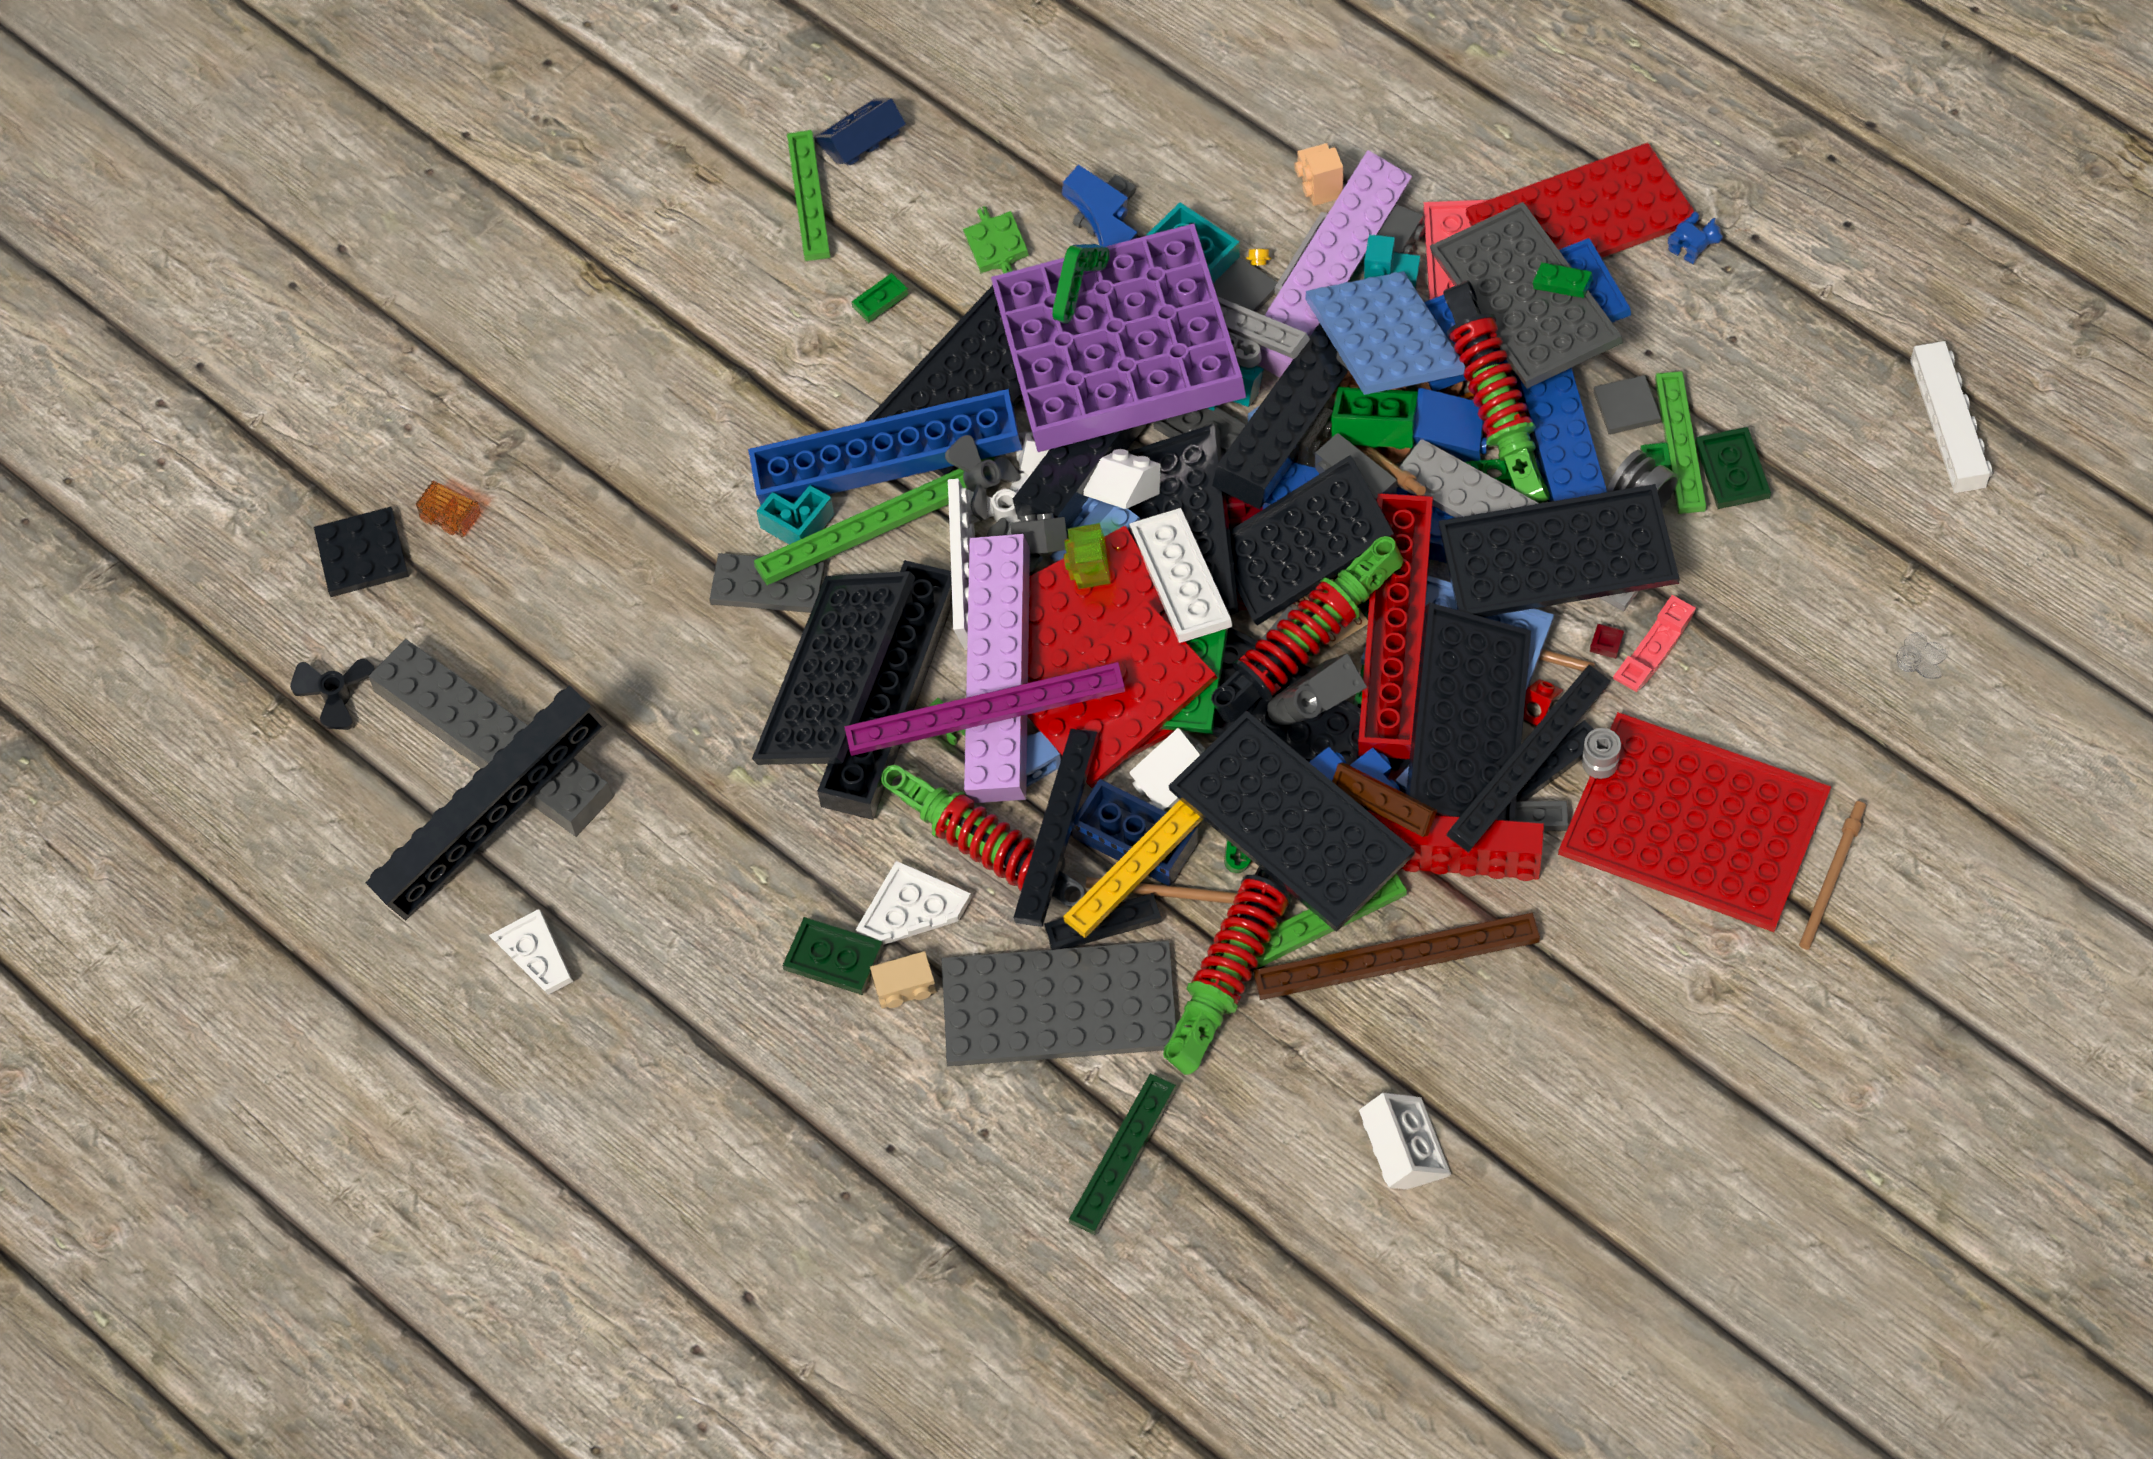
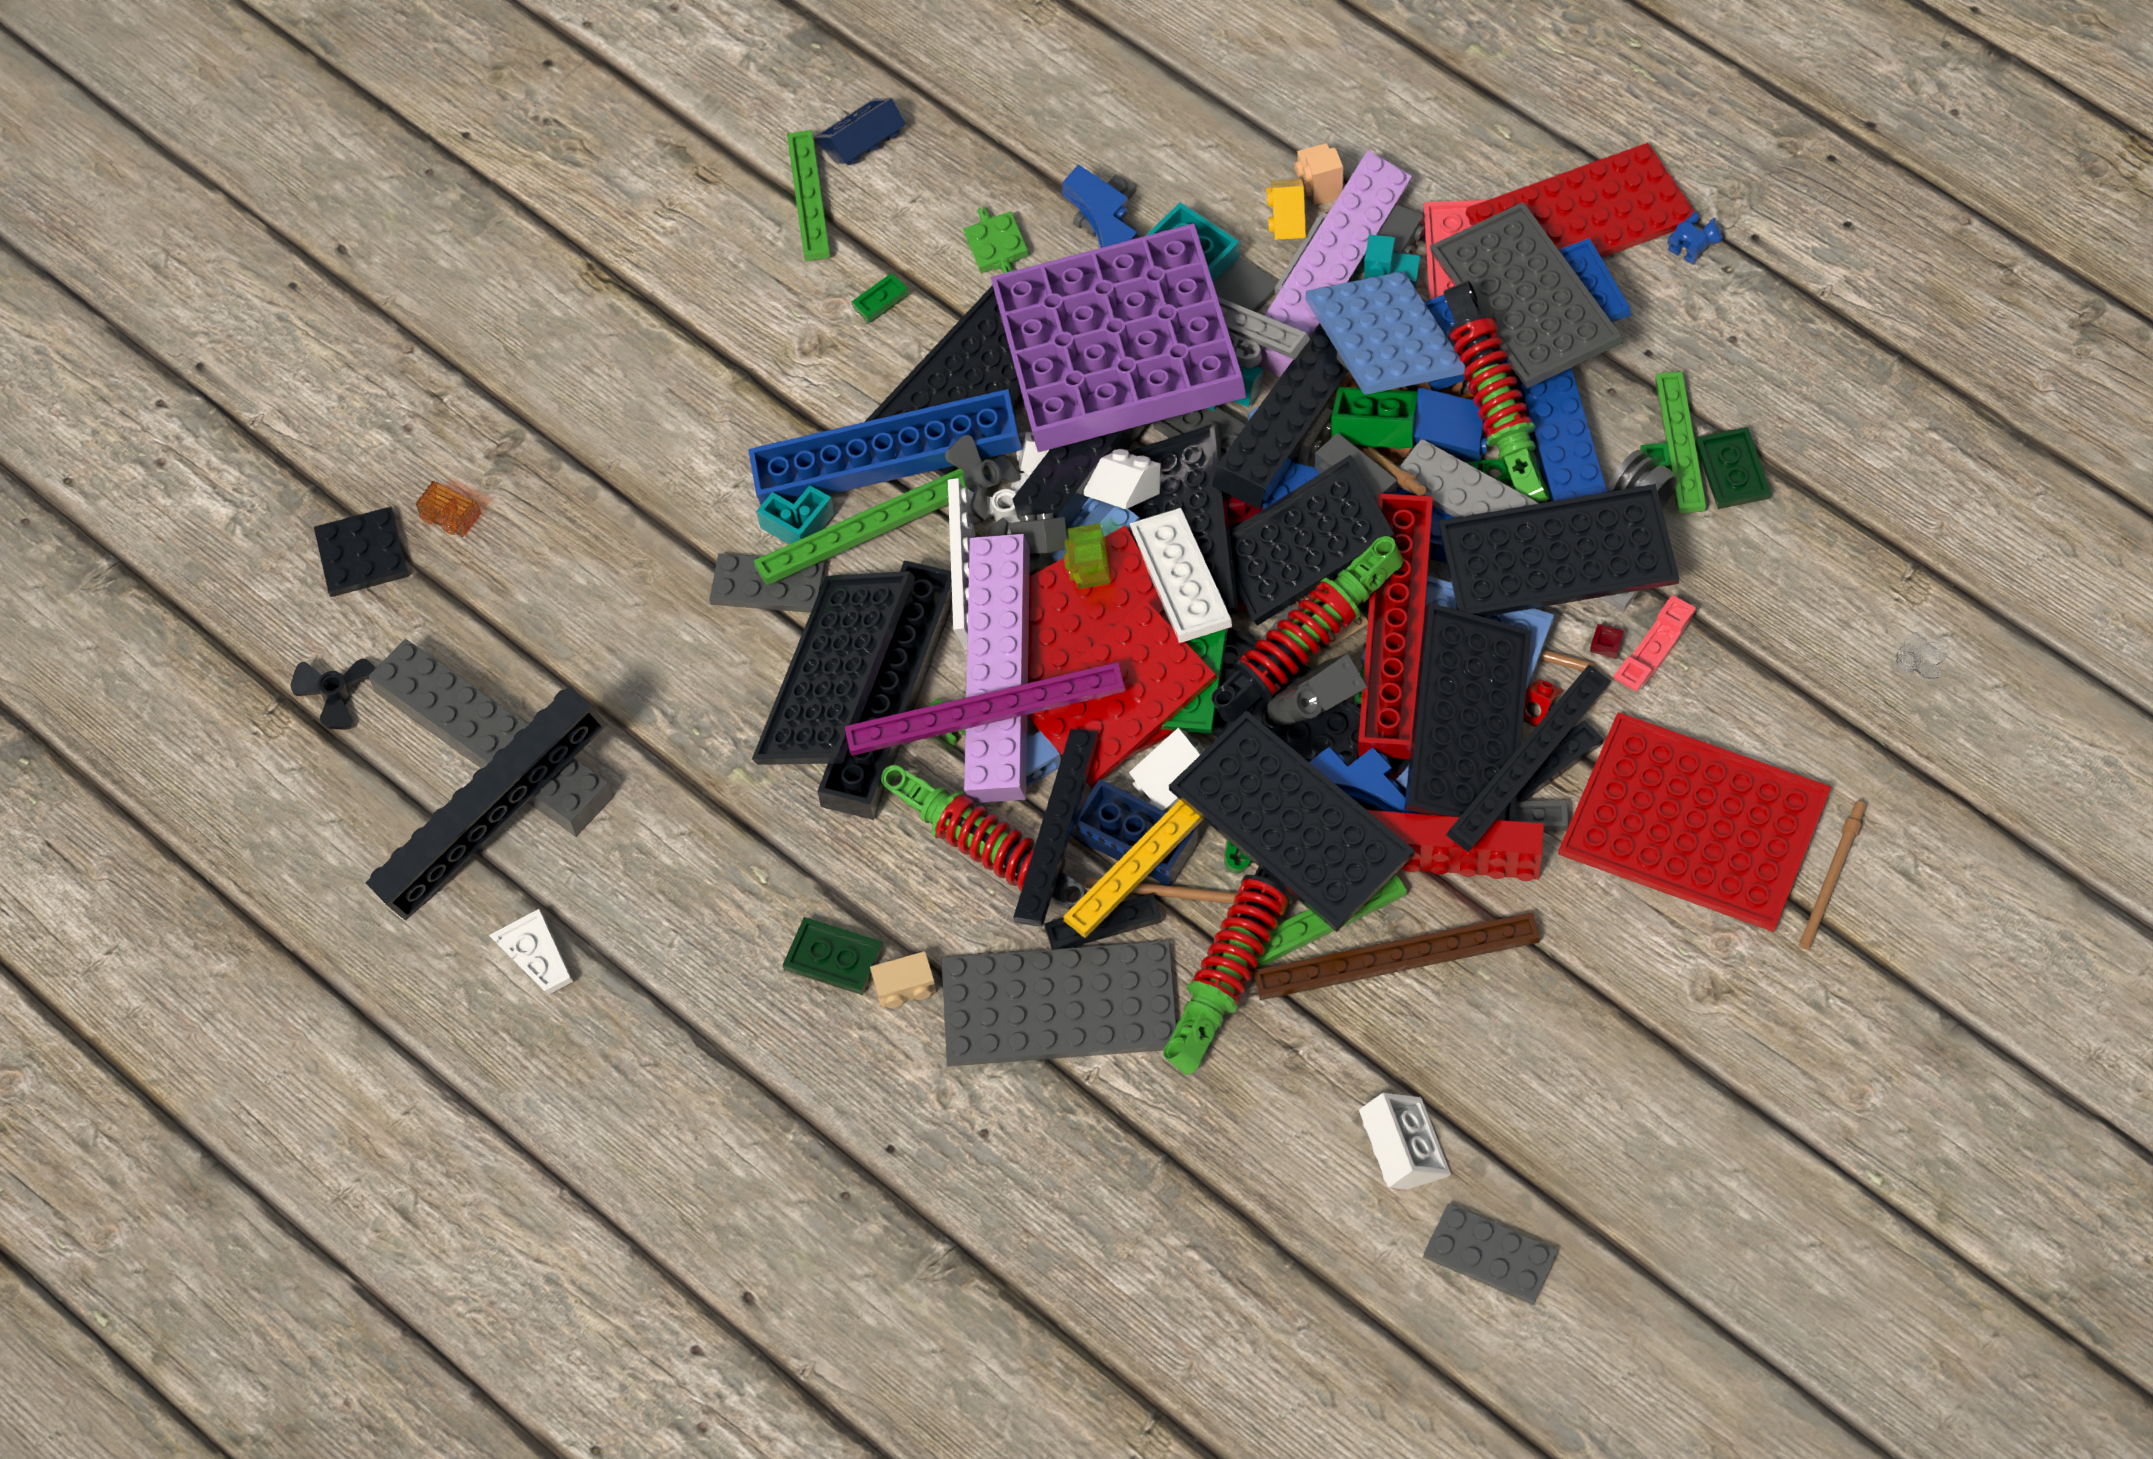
(911, 905): white plate -> none
(1076, 261): green beam -> none
(1122, 1154): dark green plate -> none
(1258, 256): yellow plate -> none
(1288, 208): none -> yellow brick
(1385, 799): reddish brown tile -> none
(1490, 1254): none -> dark grey plate
(1562, 280): green plate -> none
(1601, 753): light grey wheel -> none
(1626, 404): dark grey tile -> none
(1950, 417): white brick -> none

